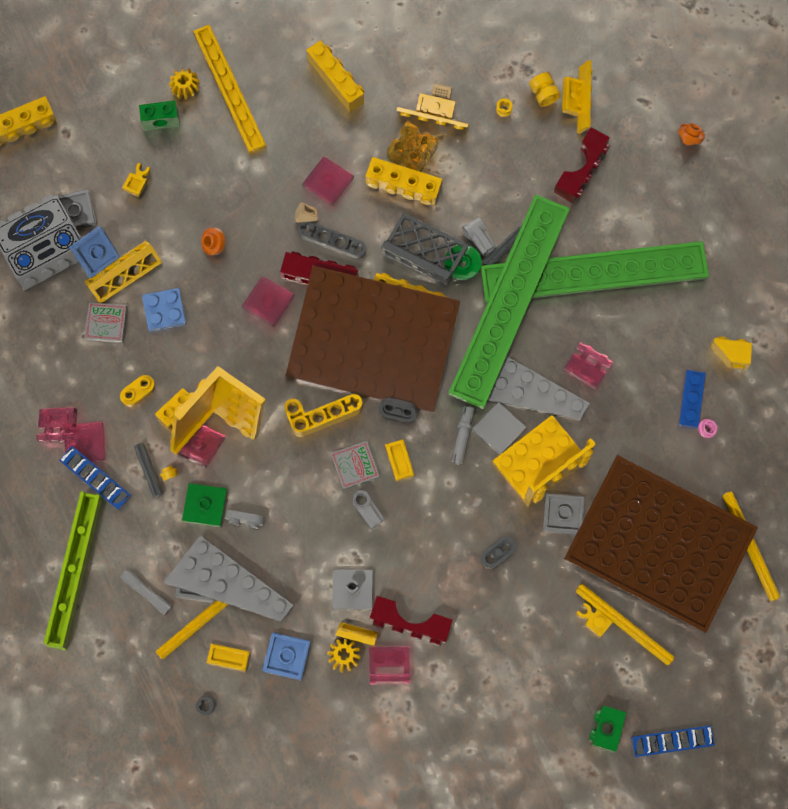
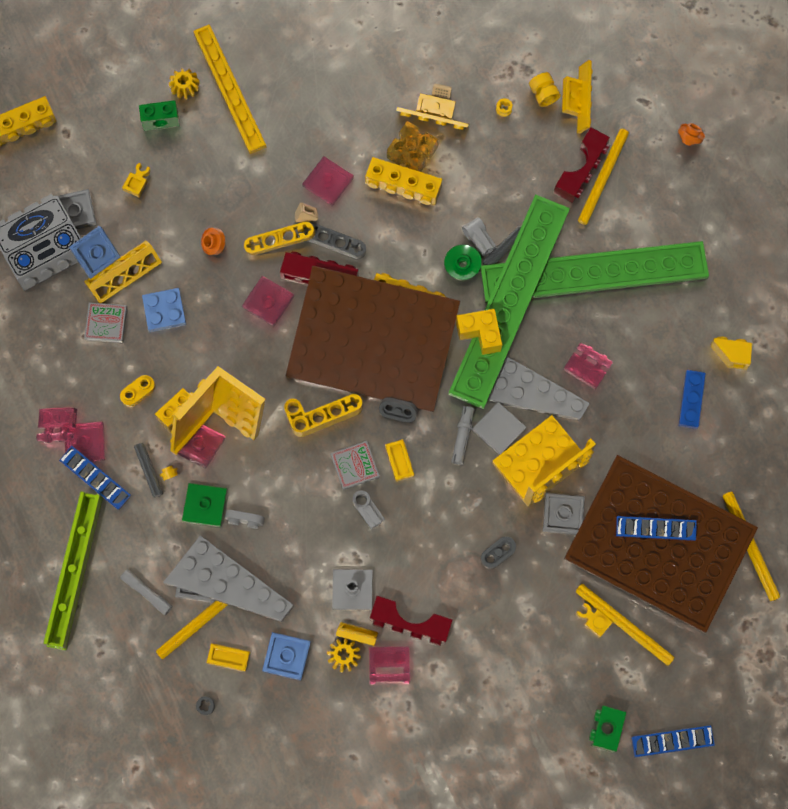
(279, 237): none -> yellow beam
(335, 76): yellow brick -> none
(414, 260): dark grey fence -> none
(481, 325): none -> yellow brick
(603, 176): none -> yellow axle
(655, 528): none -> tile
(712, 428): bright pink plate -> none

